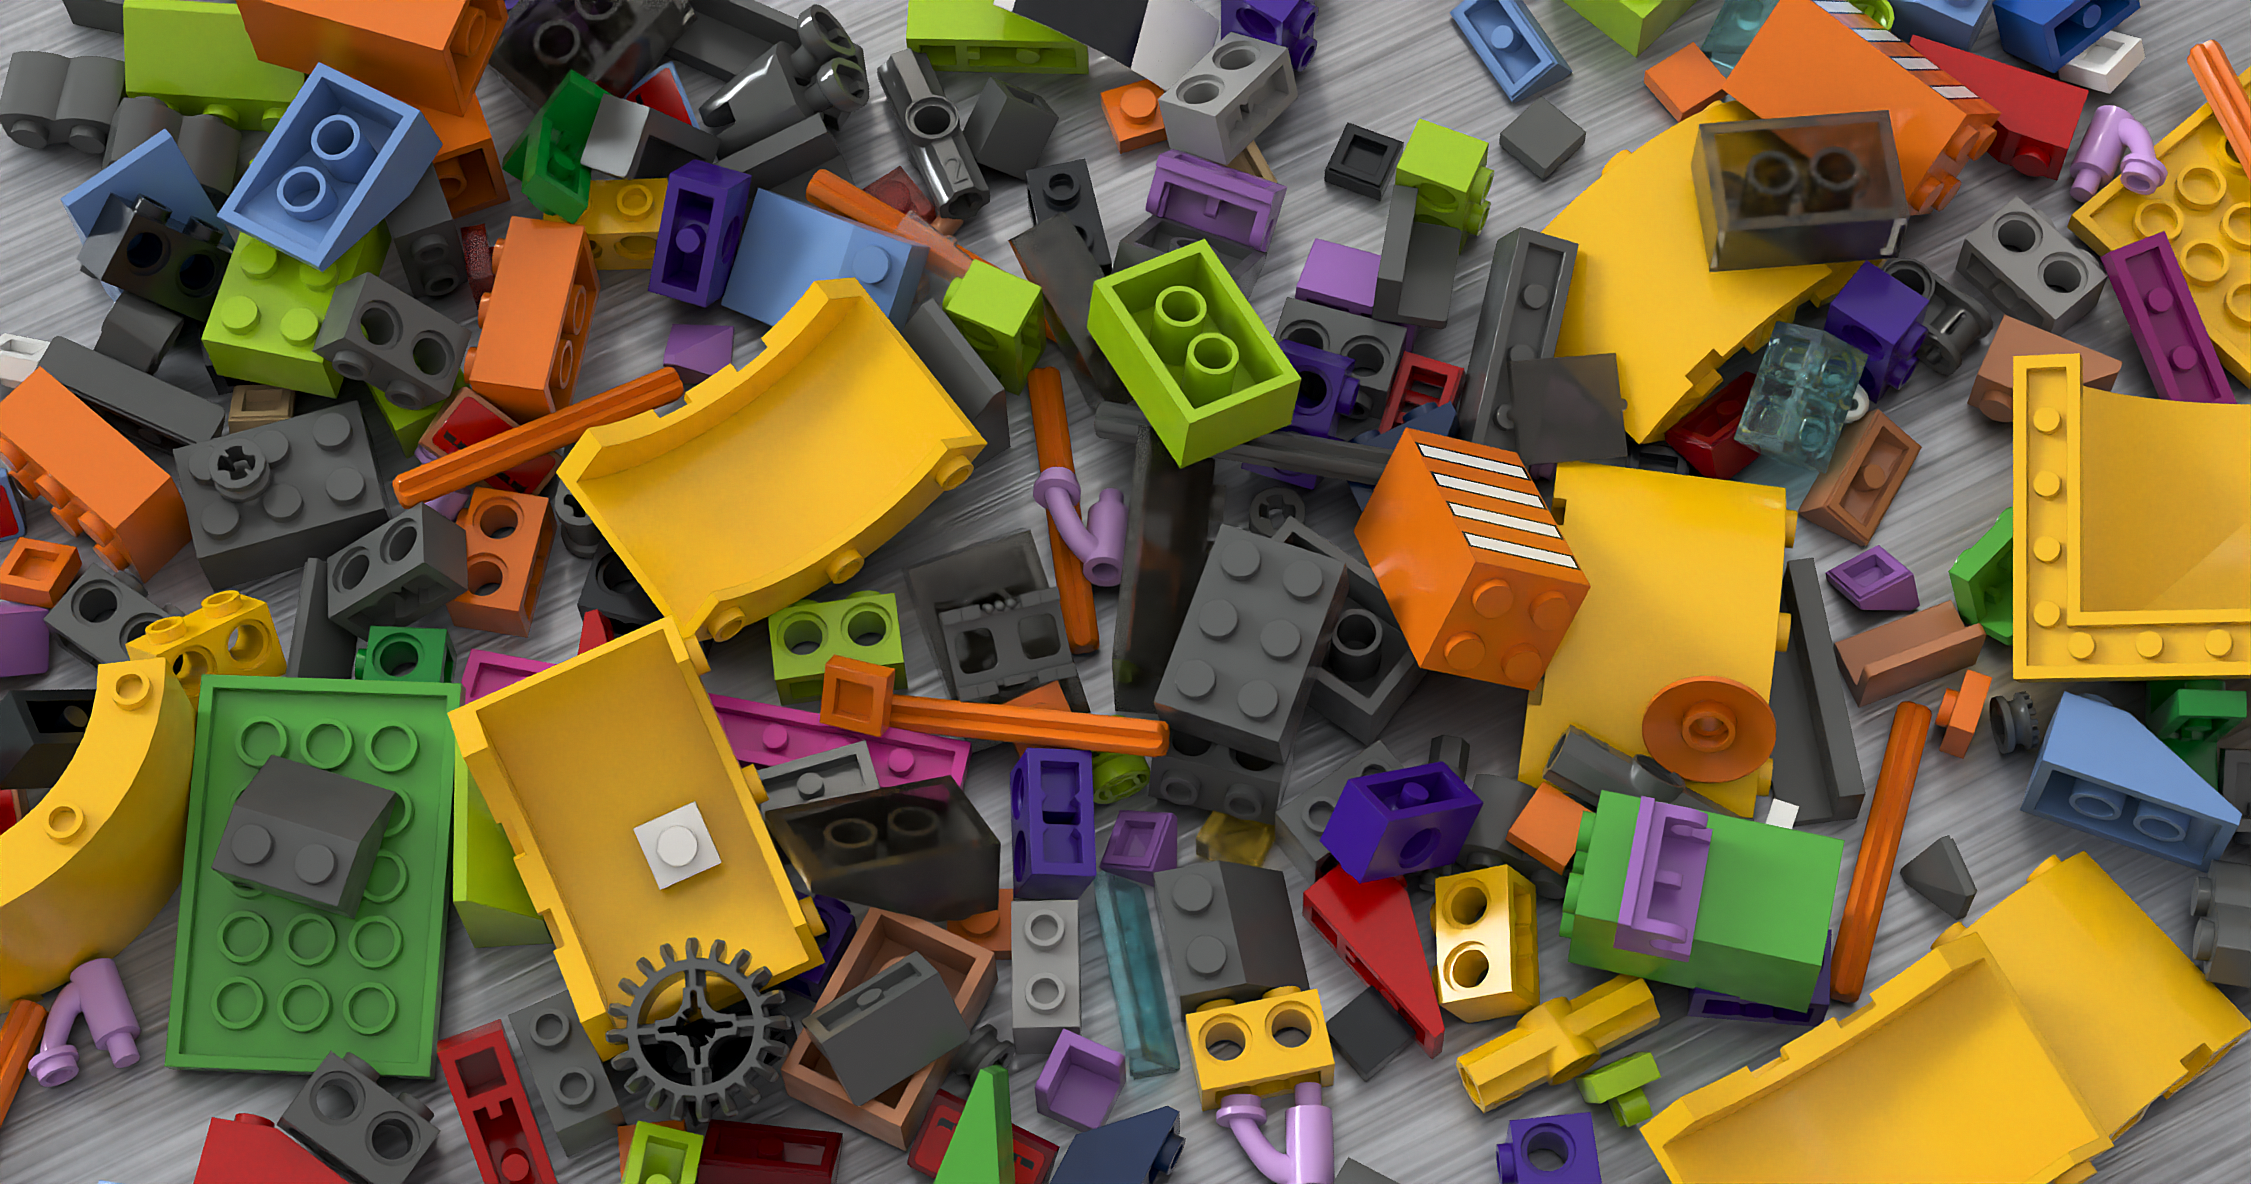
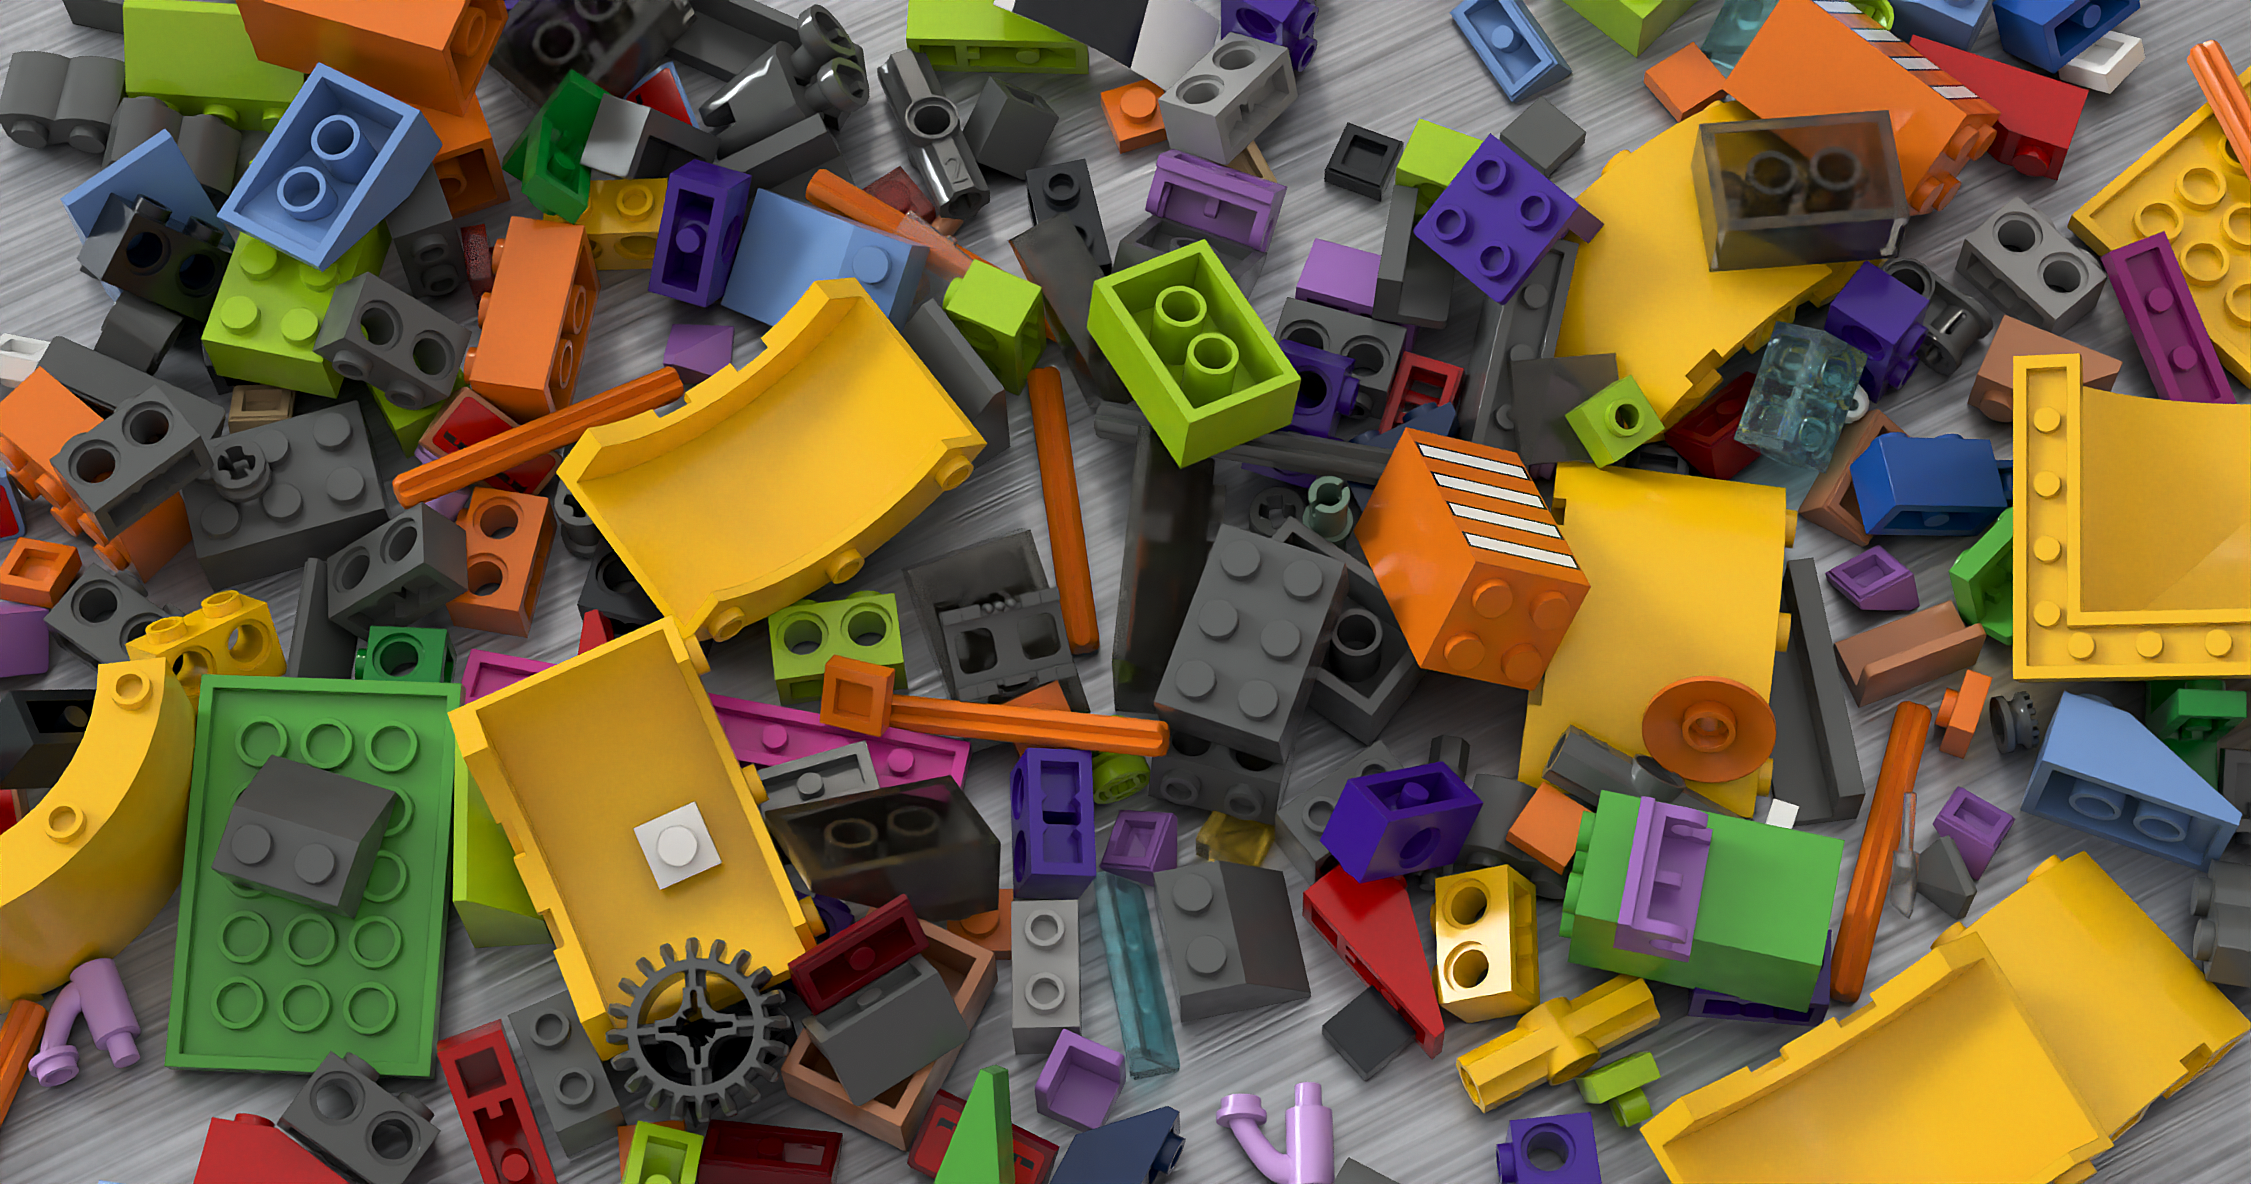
(141, 472): none -> dark grey brick
(857, 955): none -> dark red slope
(982, 1051): dark grey bush -> none
(1103, 541): lavender plant -> none
(1264, 1065): yellow brick -> none
(1329, 511): none -> sand green pin
(1501, 220): none -> dark purple bracket
(1597, 426): none -> lime plate
(1905, 861): none -> clear piece
(1930, 485): none -> blue brick
(1975, 827): none -> medium lavender slope
(2103, 149): lavender plant -> none

